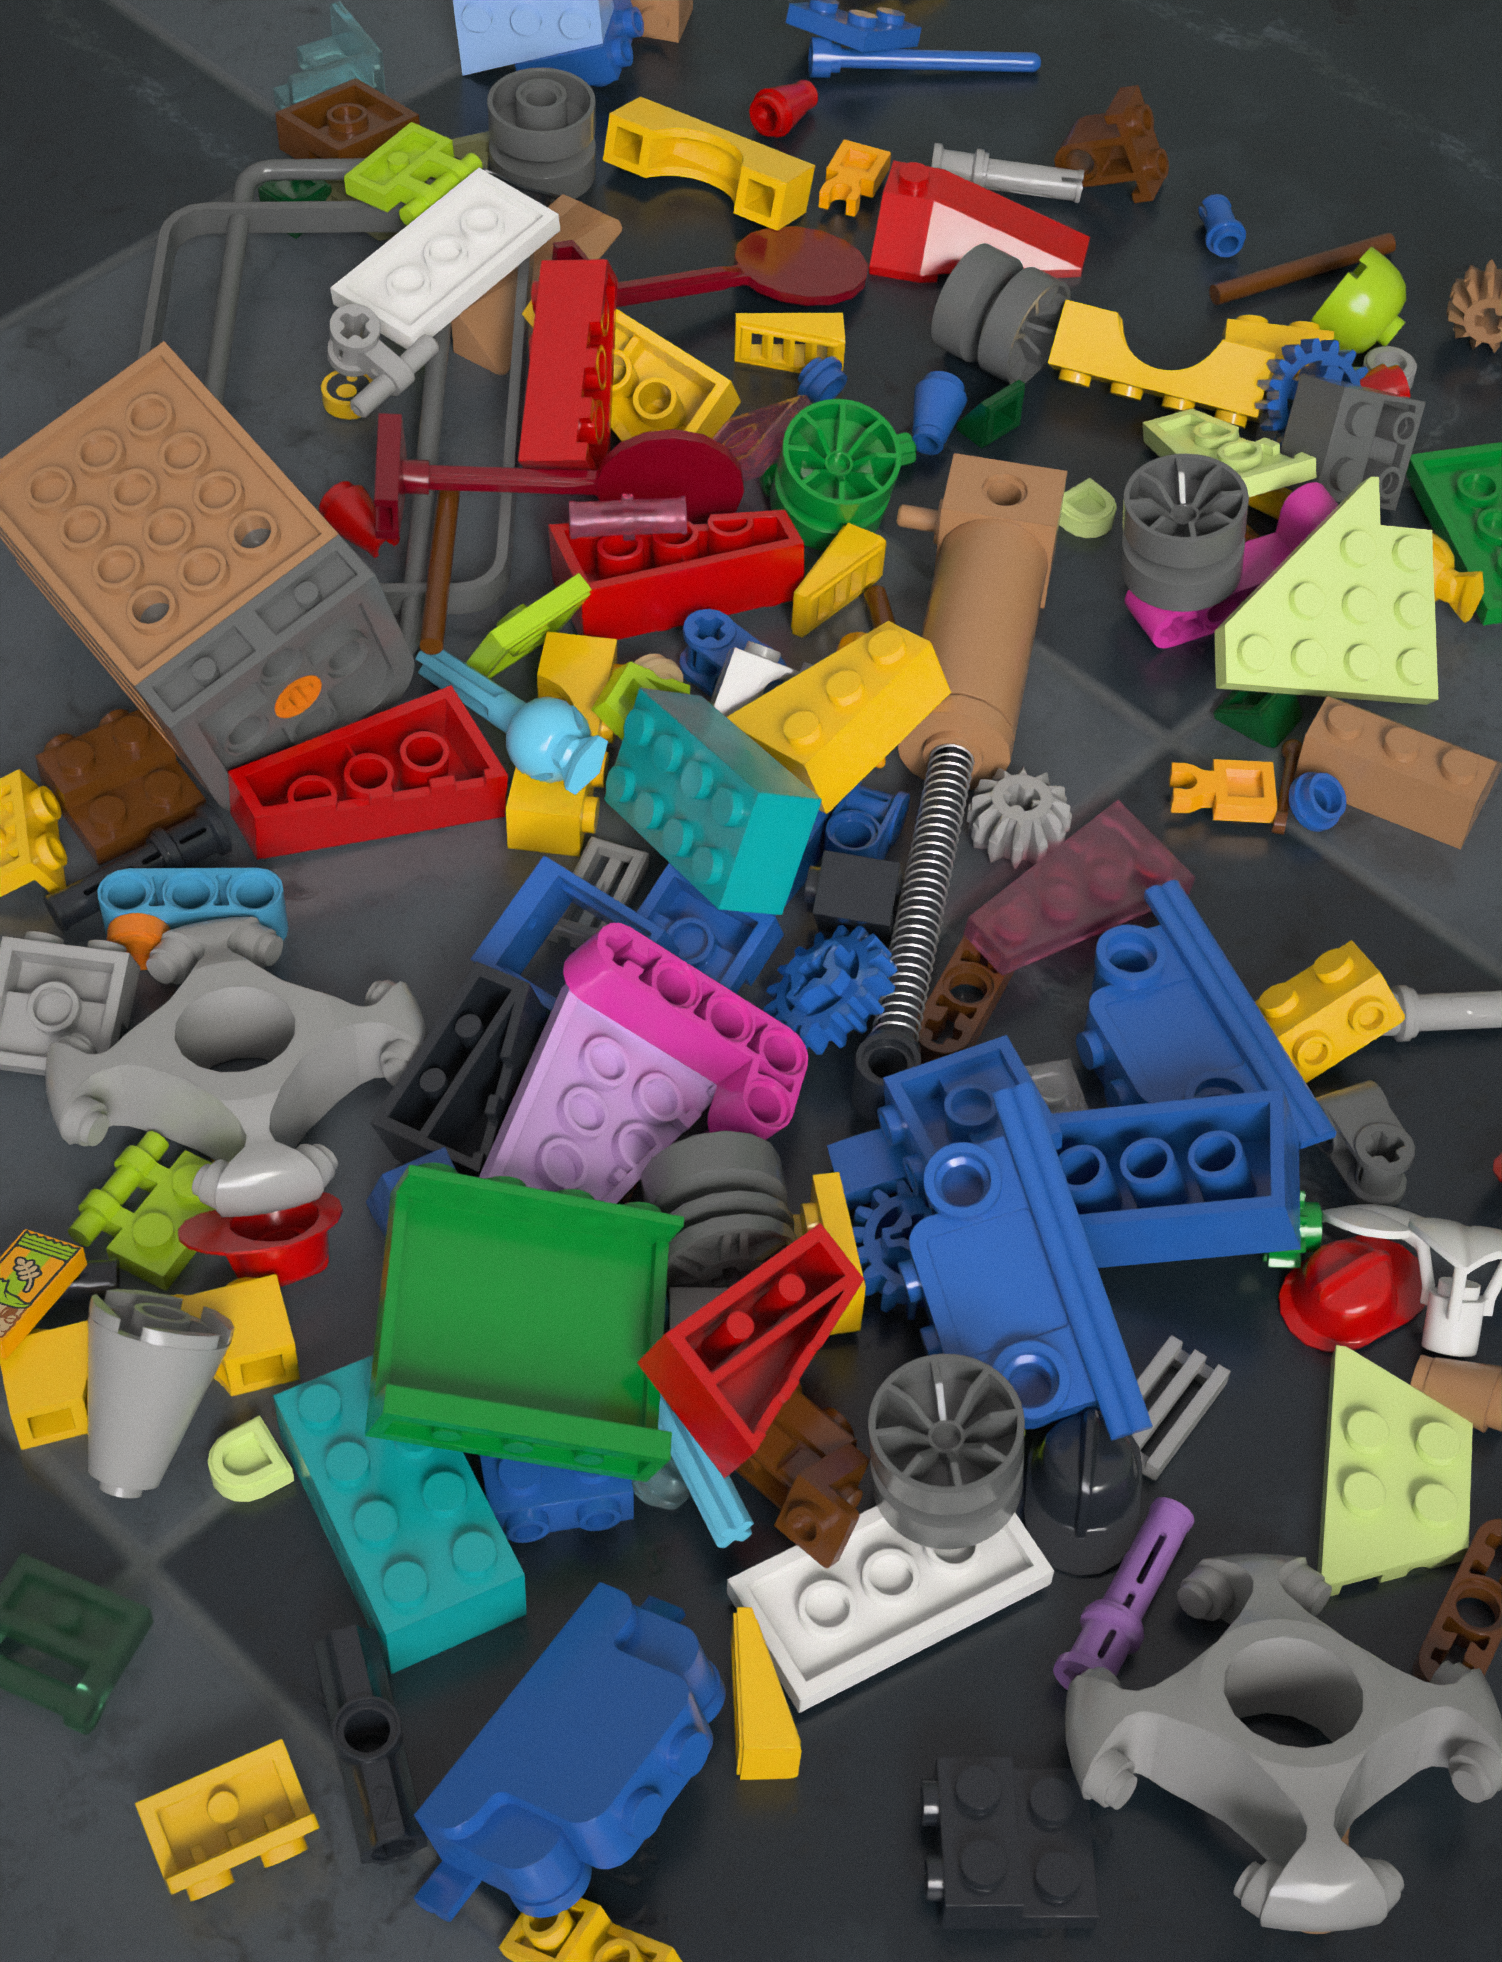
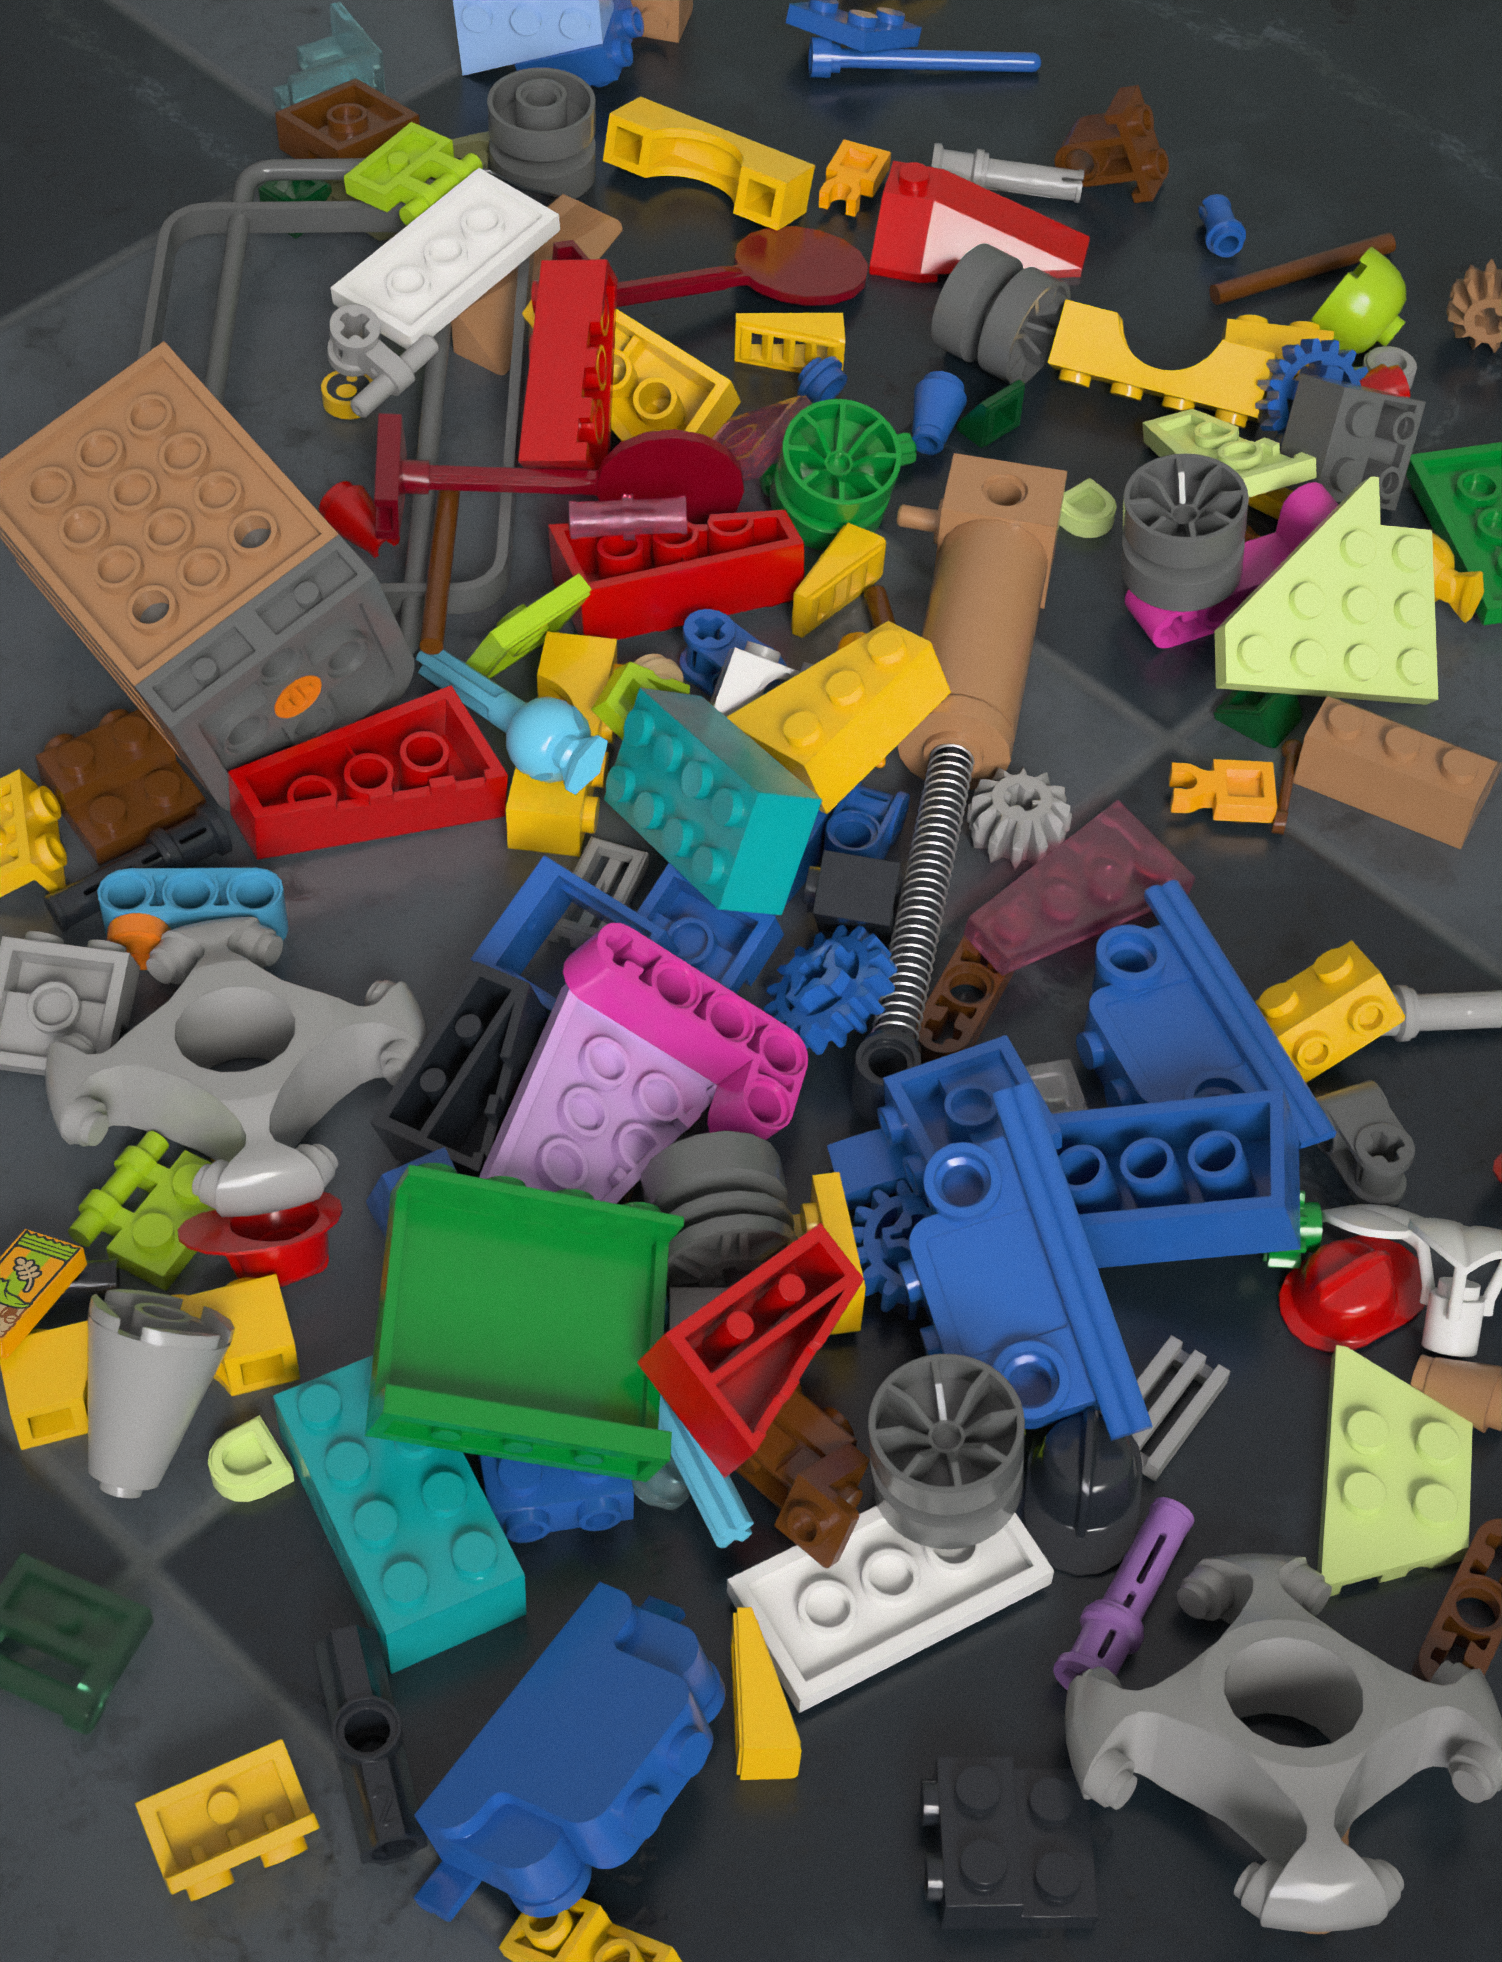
(781, 107): red cone -> none
(1317, 800): blue plate -> none

